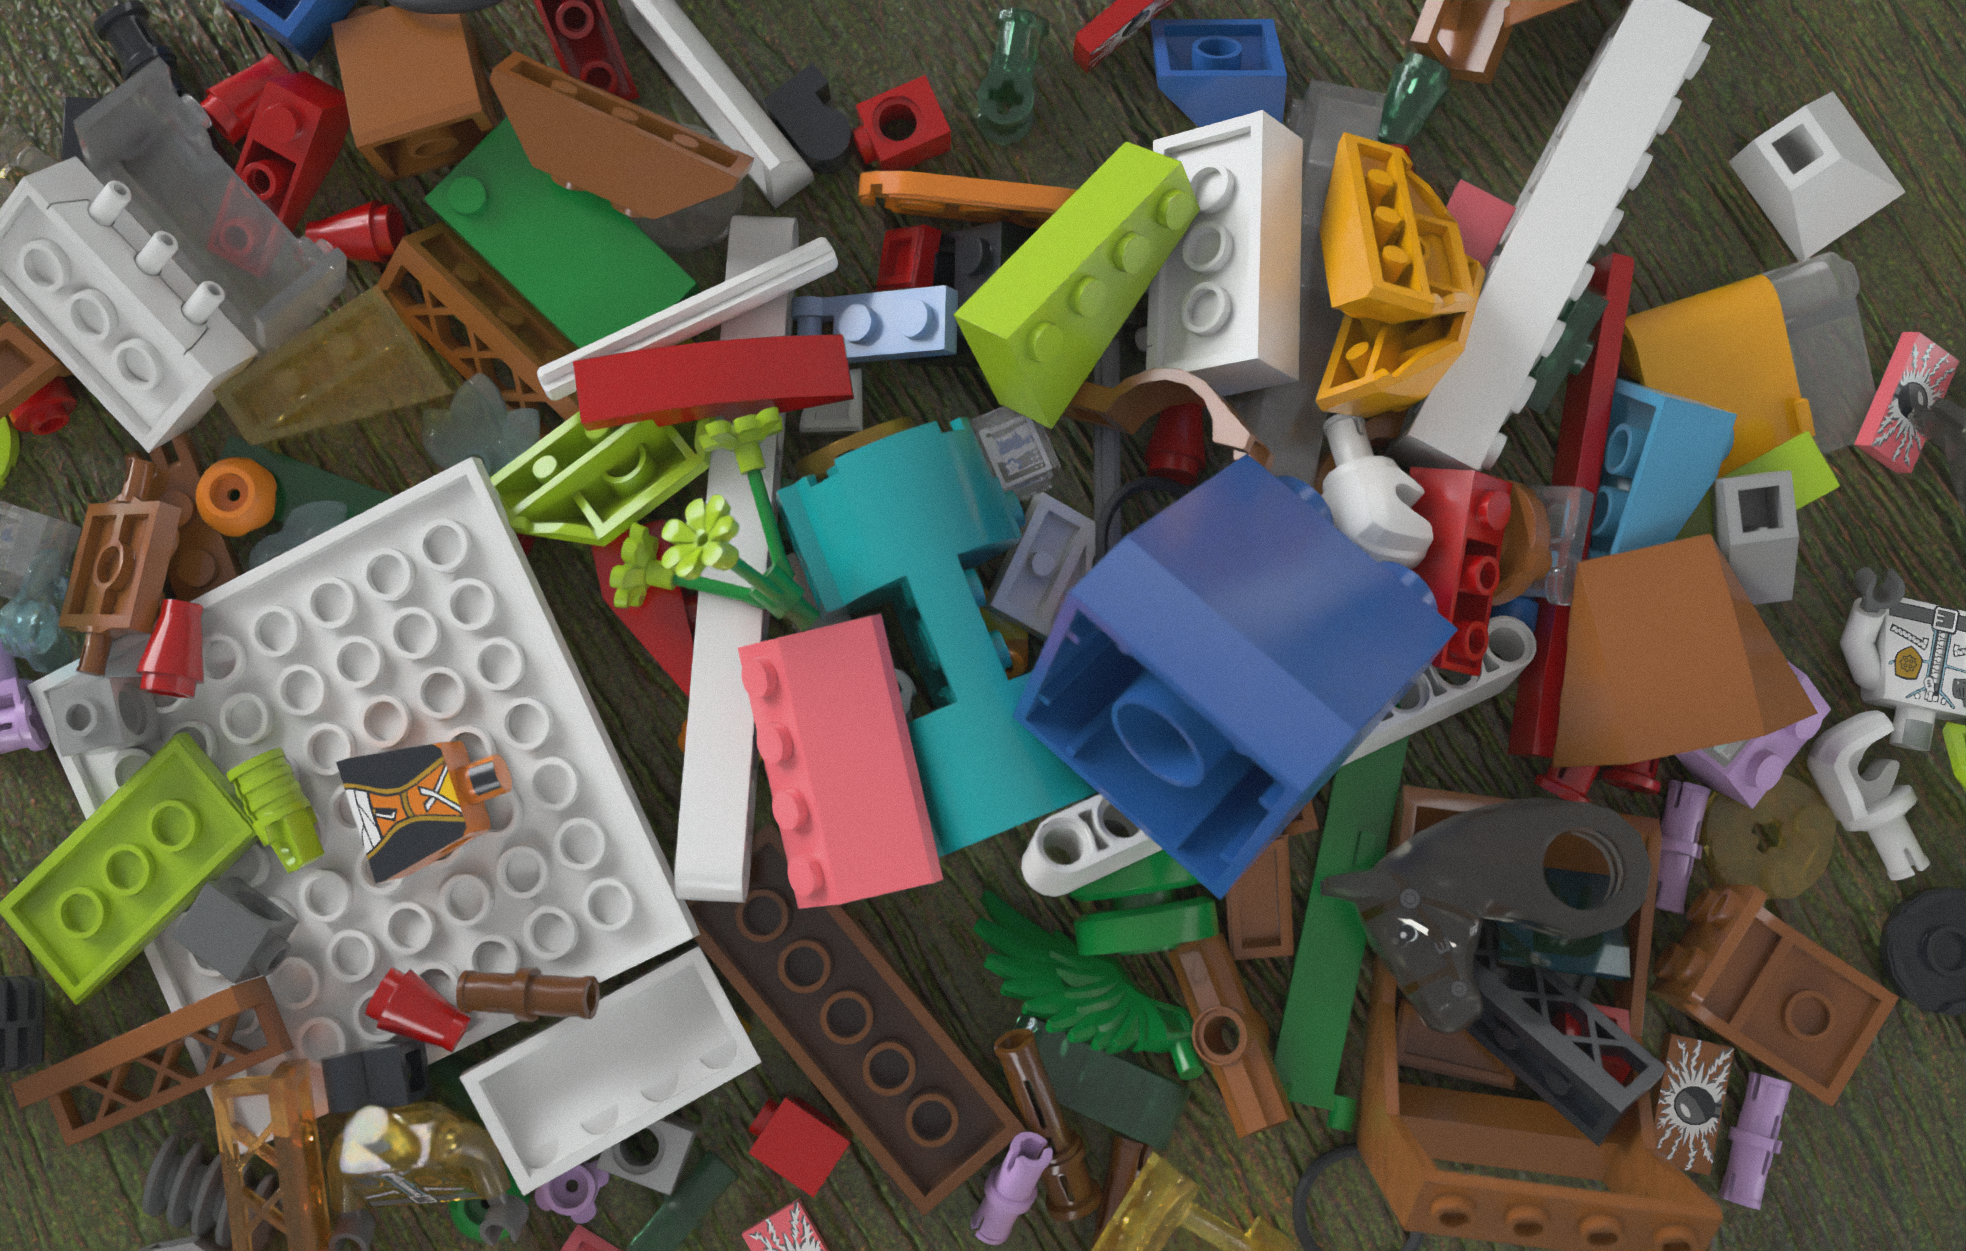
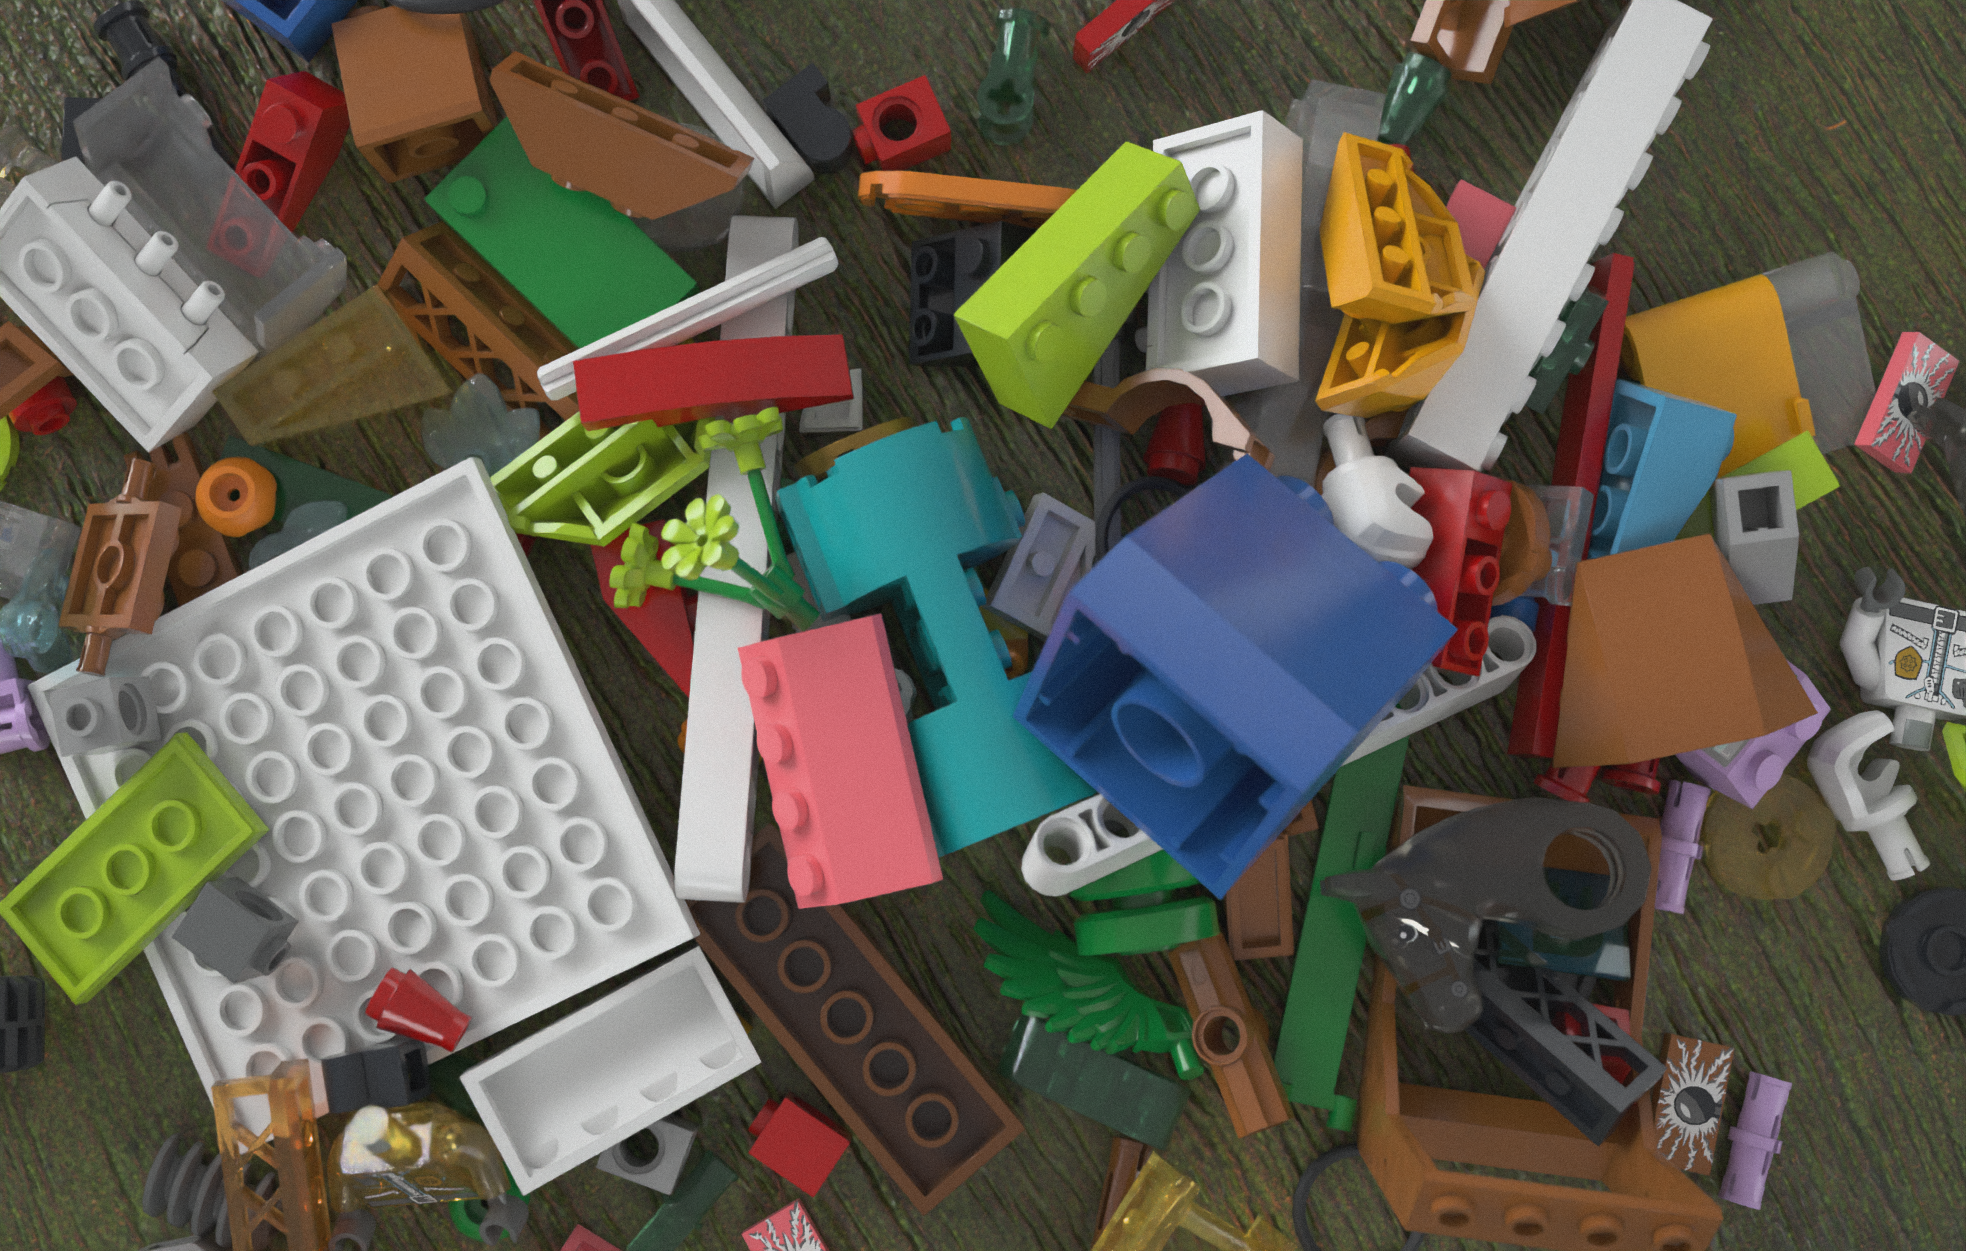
(140, 1046): dark orange fence -> none
(174, 652): red cone -> none
(235, 100): red cone -> none
(278, 808): lime hinge -> none
(362, 232): red cone -> none
(420, 803): torso -> none
(527, 994): reddish brown pin -> none
(577, 1204): lavender plate -> none
(886, 322): light blue plate -> none
(908, 258): red tile -> none
(1011, 1188): lavender pin -> none
(1017, 451): clear brick -> none
(1067, 1168): reddish brown pin -> none
(1219, 67): blue slope -> none
(1446, 1054): dark orange tile -> none
(1771, 991): dark orange bracket -> none
(1816, 175): white slope -> none

